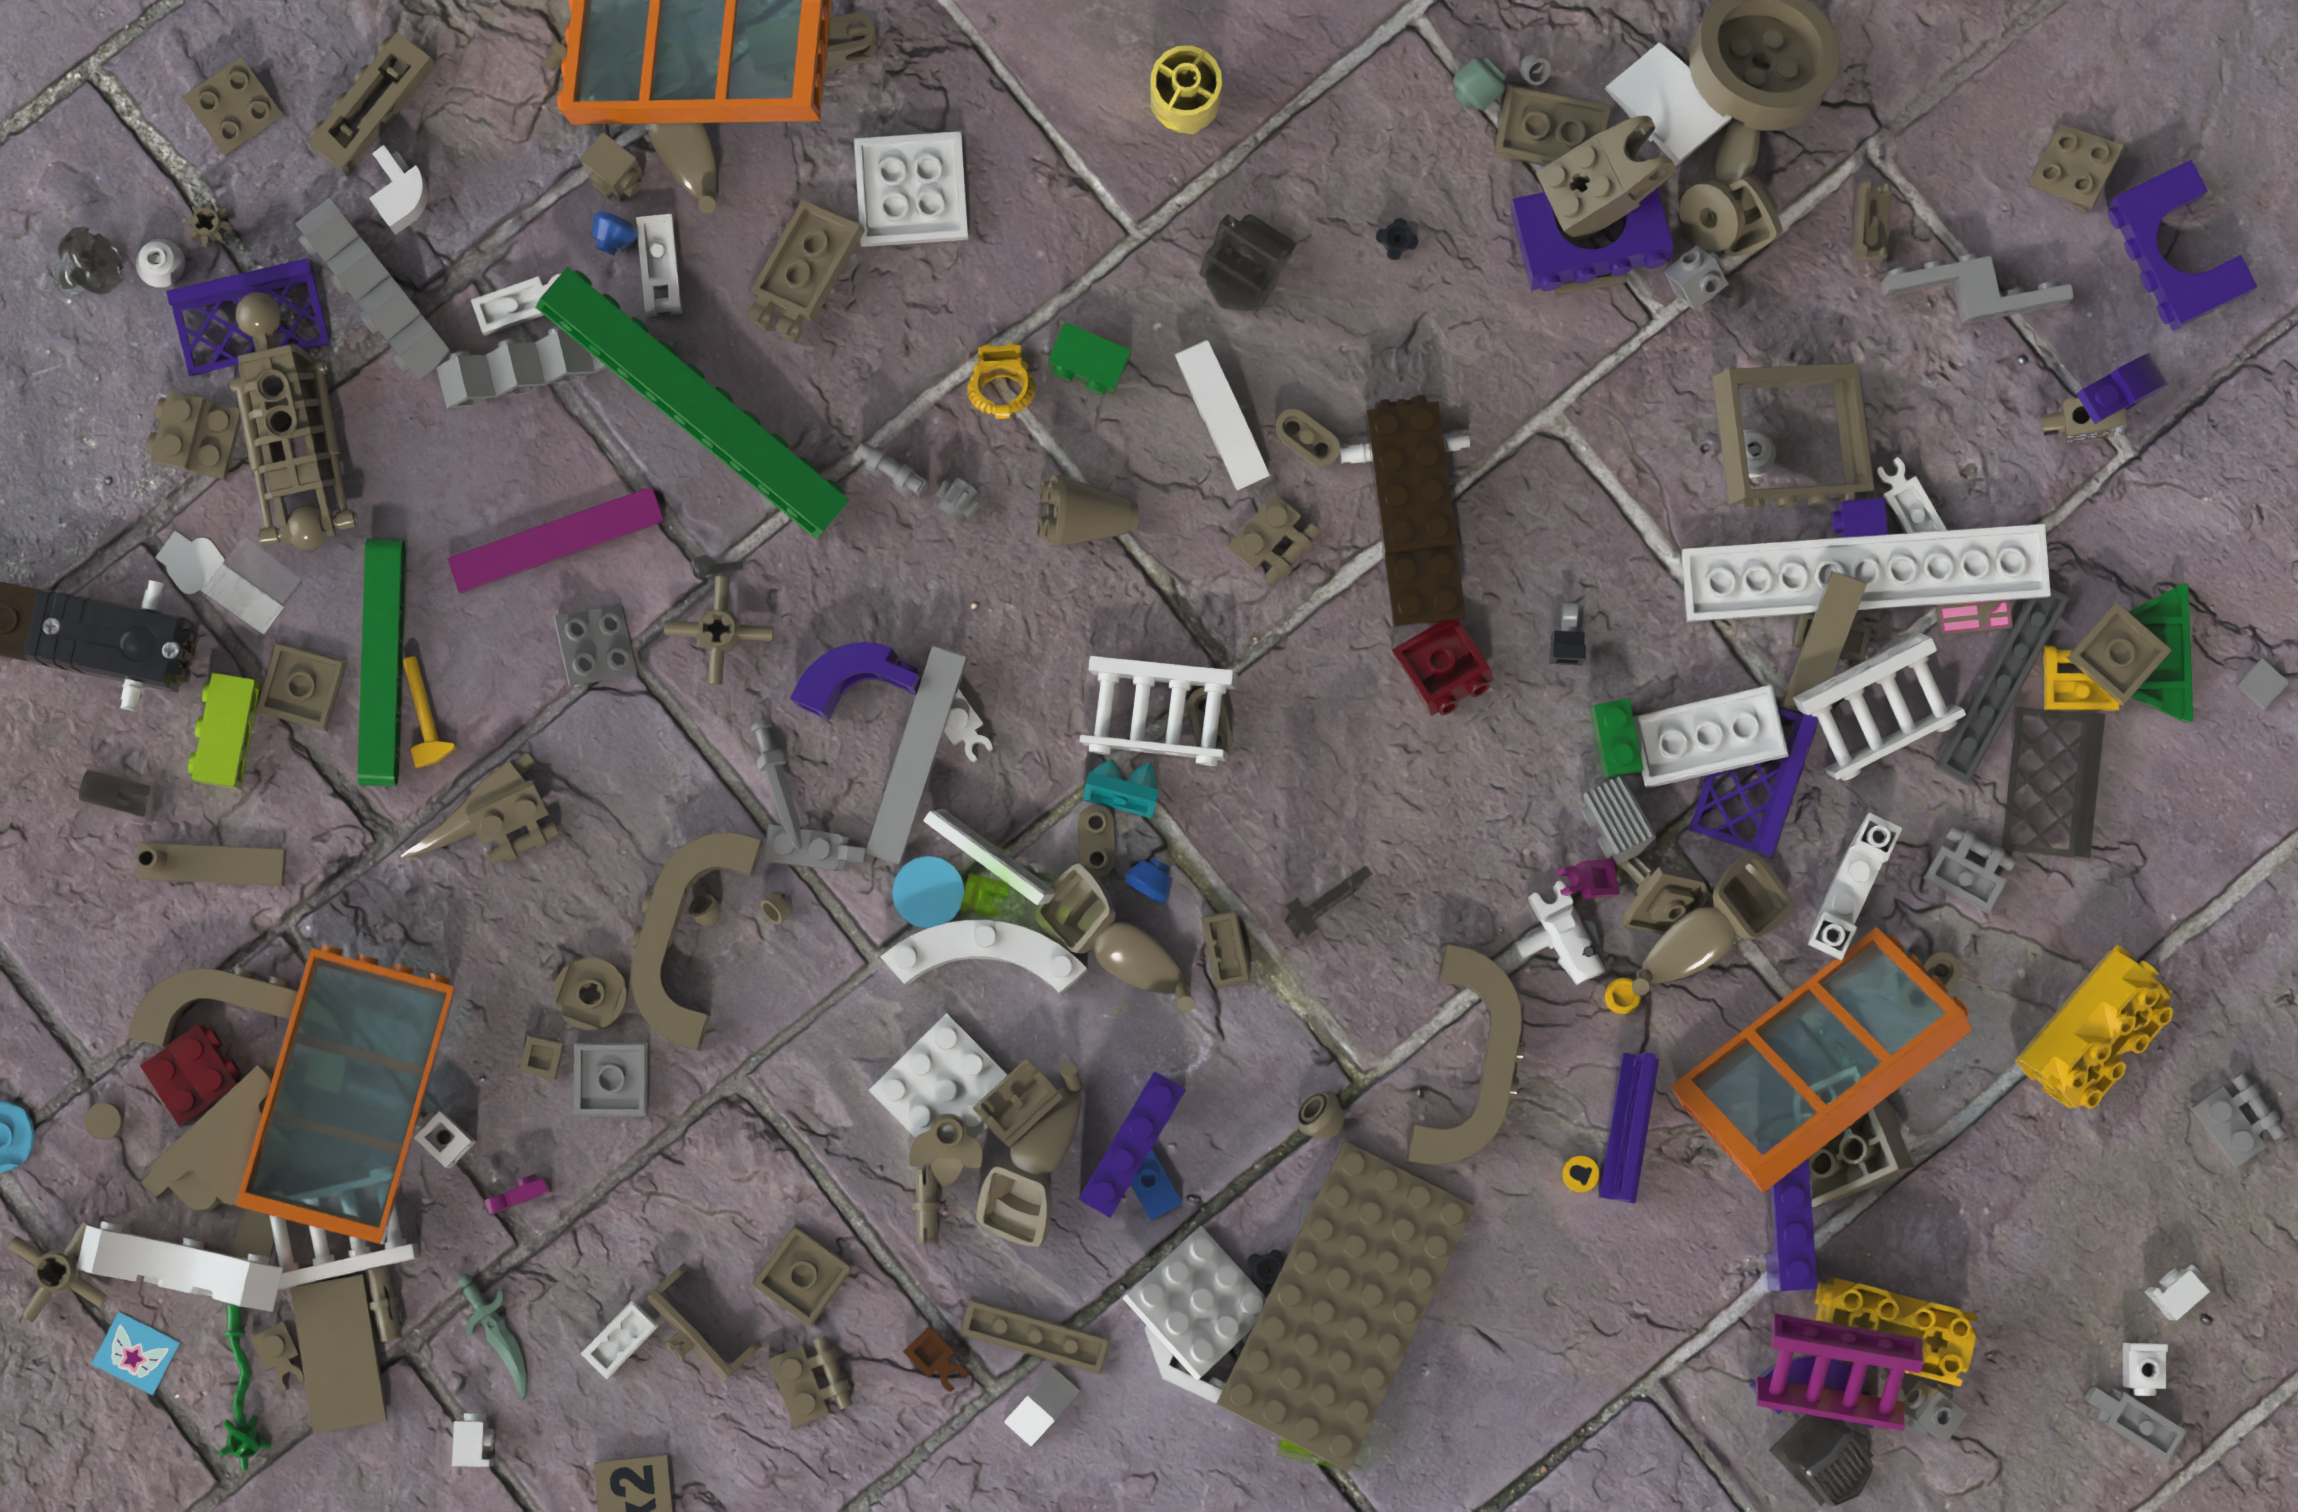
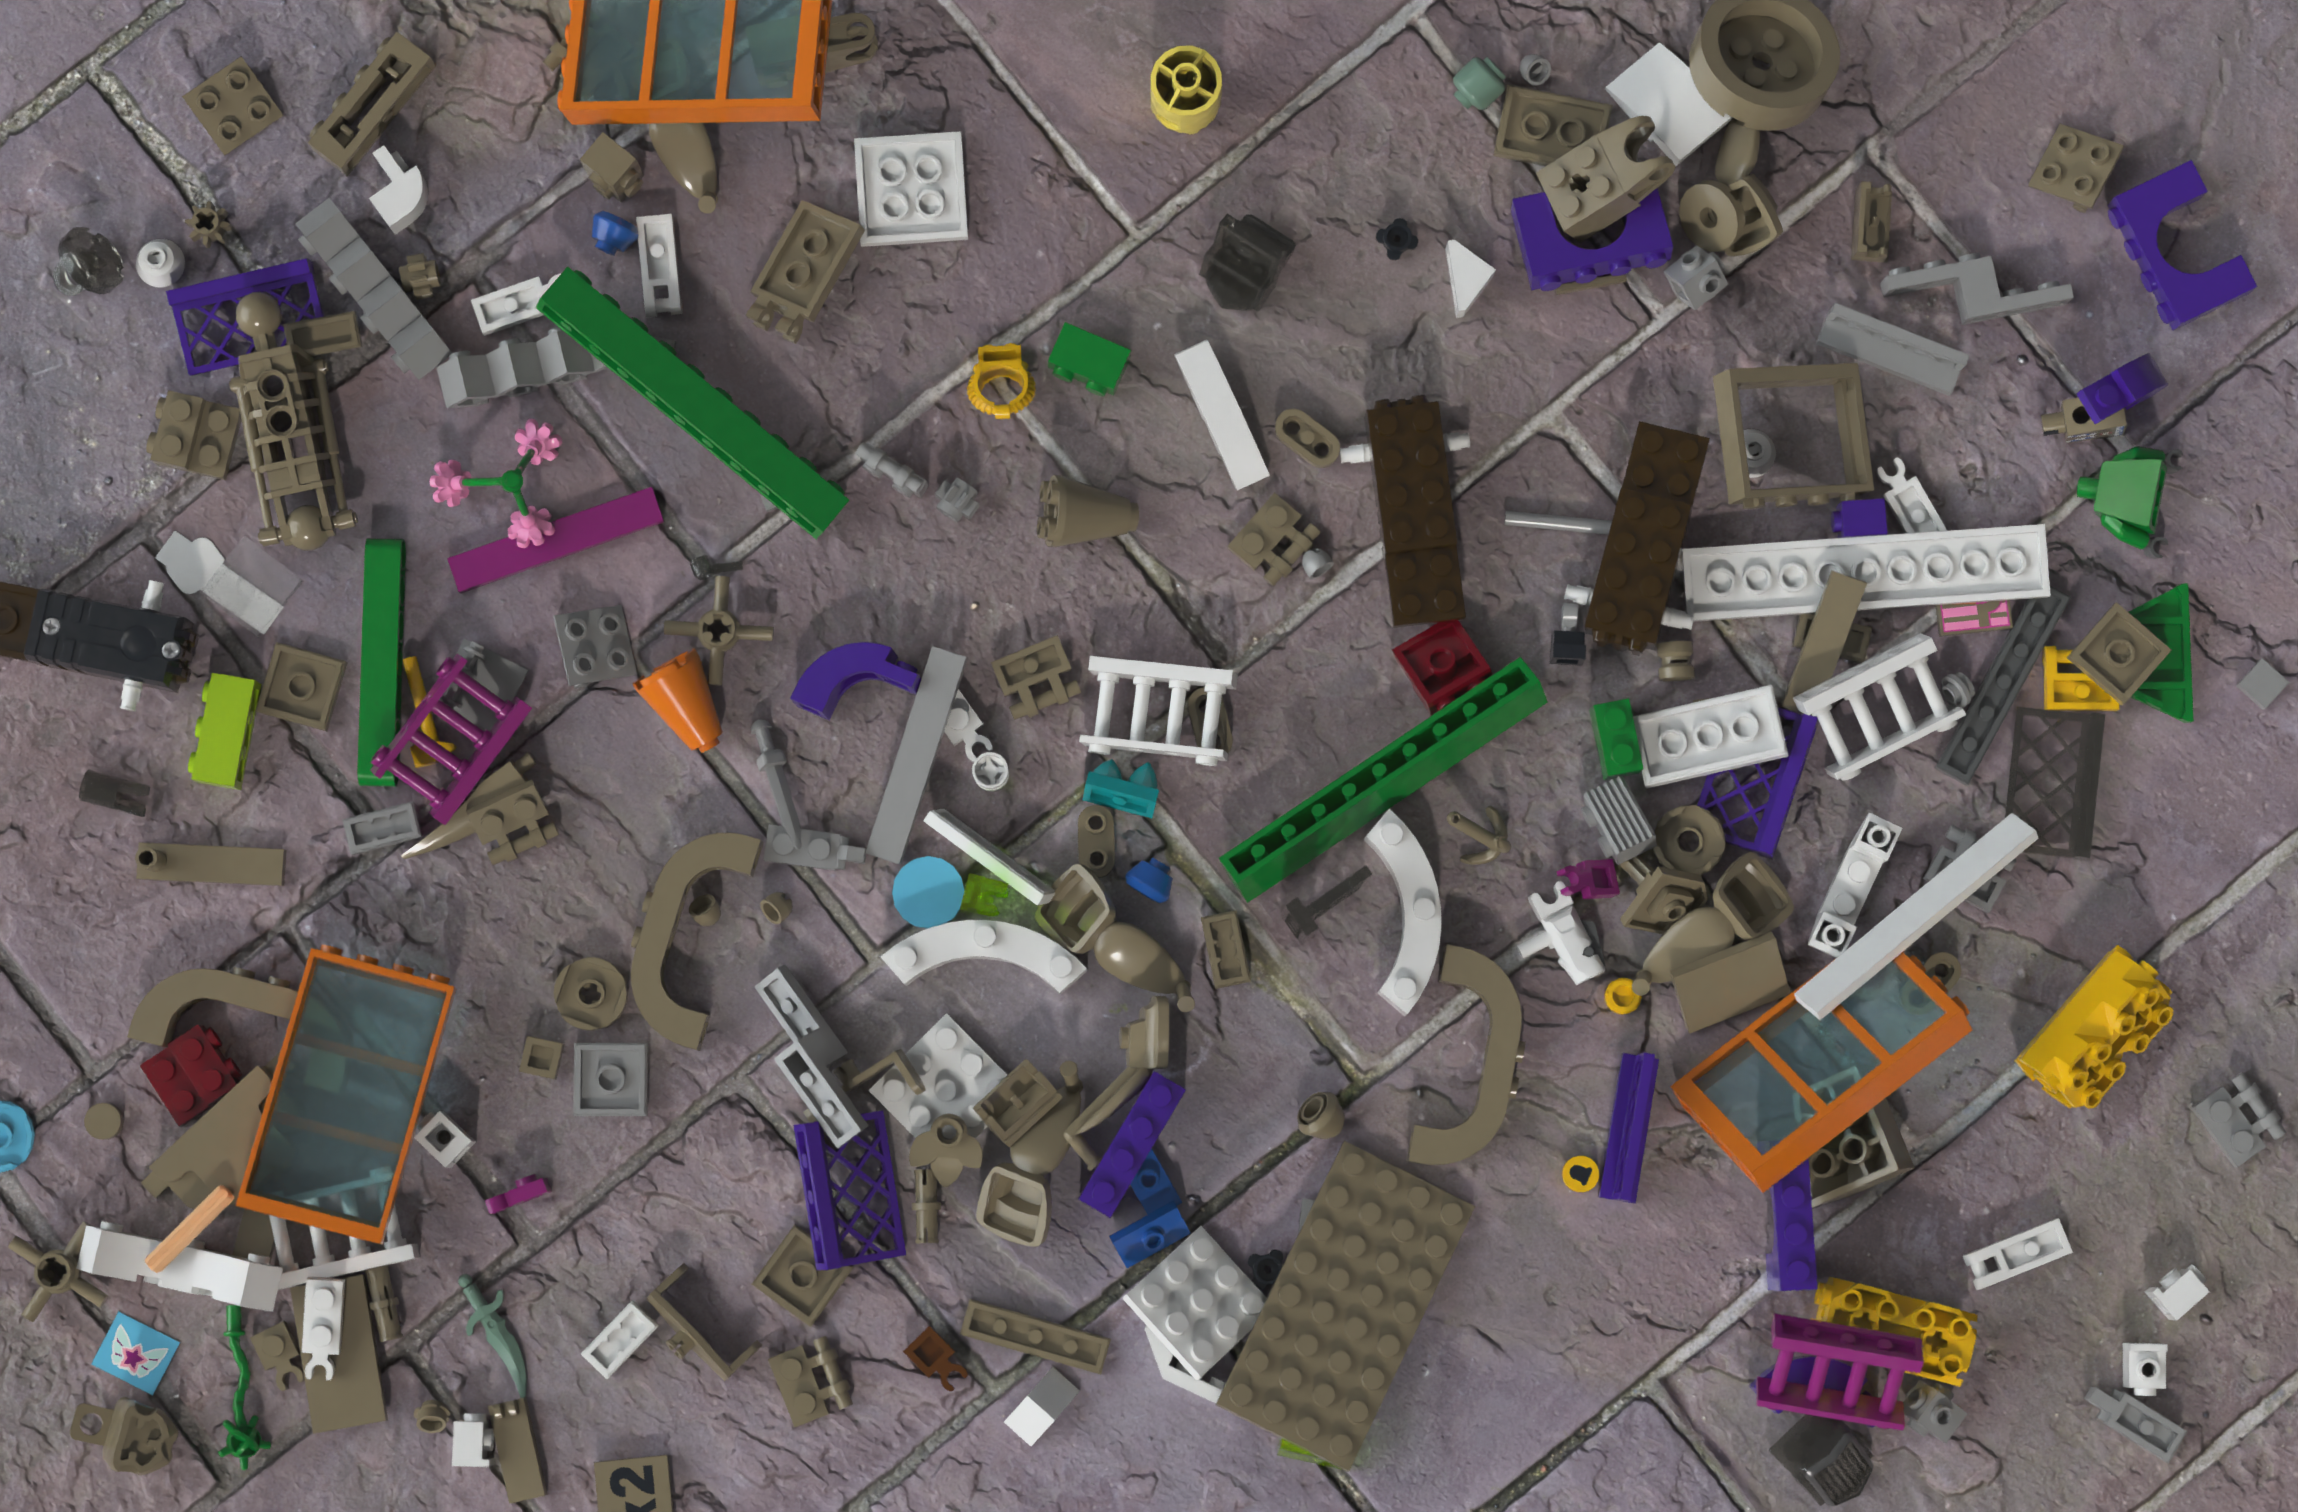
(132, 1435): none -> dark tan piece
(189, 1228): none -> light nougat axle
(323, 1322): none -> white plate
(325, 334): none -> dark tan tile
(382, 828): none -> light grey plate
(420, 276): none -> dark tan gear
(432, 1416): none -> dark tan plate
(465, 772): none -> magenta fence
(492, 672): none -> light grey hinge
(517, 1450): none -> dark tan hinge
(528, 522): none -> bright pink plant
(683, 700): none -> orange cone
(810, 1056): none -> light grey bracket
(822, 1204): none -> dark purple fence
(852, 1078): none -> dark tan piece
(993, 767): none -> white wheel
(1030, 667): none -> dark tan plate
(1146, 1050): none -> dark tan piece
(1150, 1234): none -> blue plate
(1316, 562): none -> light grey hinge
(1383, 779): none -> green brick
(1419, 909): none -> white brick
(1467, 276): none -> white slope
(1496, 843): none -> dark tan piece
(1557, 522): none -> light grey bar
(1645, 542): none -> dark brown piece
(1674, 653): none -> dark tan wheel
(1705, 825): none -> dark tan tile
(1730, 982): none -> dark tan tile
(1892, 349): none -> light grey fence
(1916, 916): none -> white tile
(1957, 689): none -> light grey plate
(2019, 1253): none -> white plate
(2131, 495): none -> green torso

